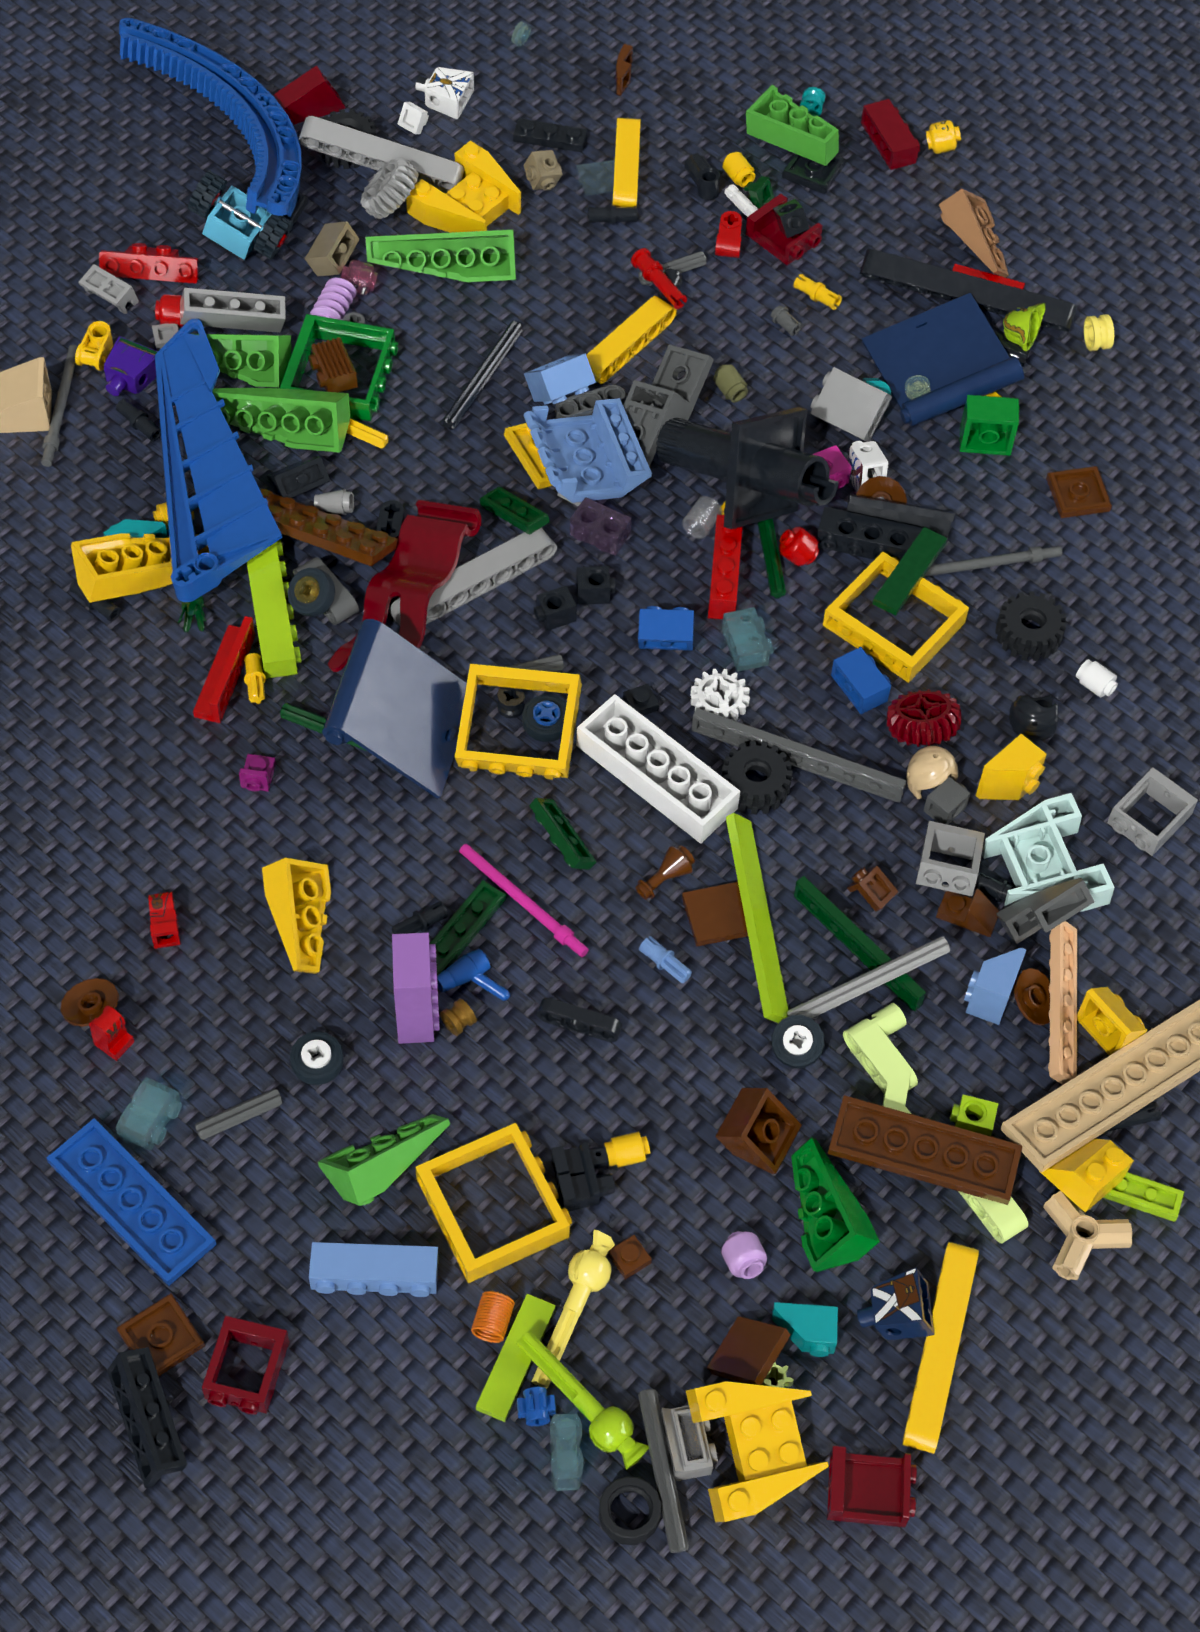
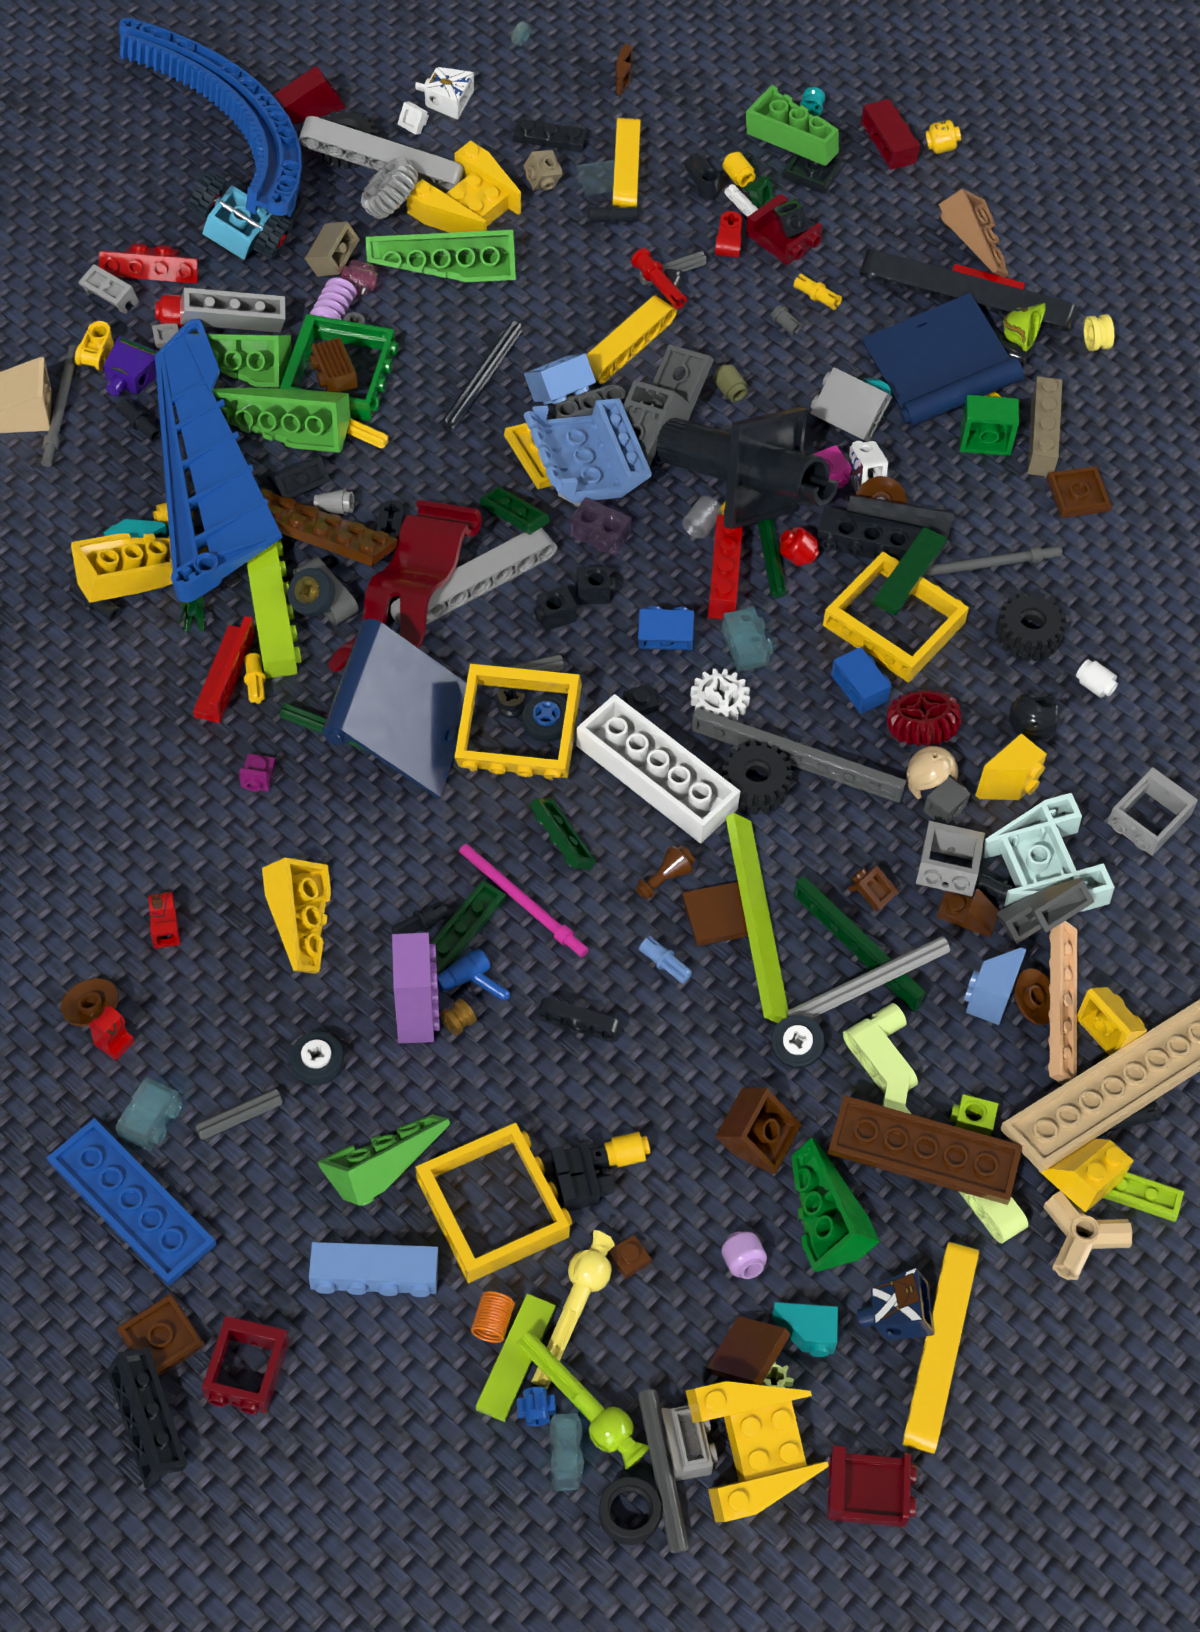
(917, 386): clear light blue tile -> none
(1044, 426): none -> dark tan brick

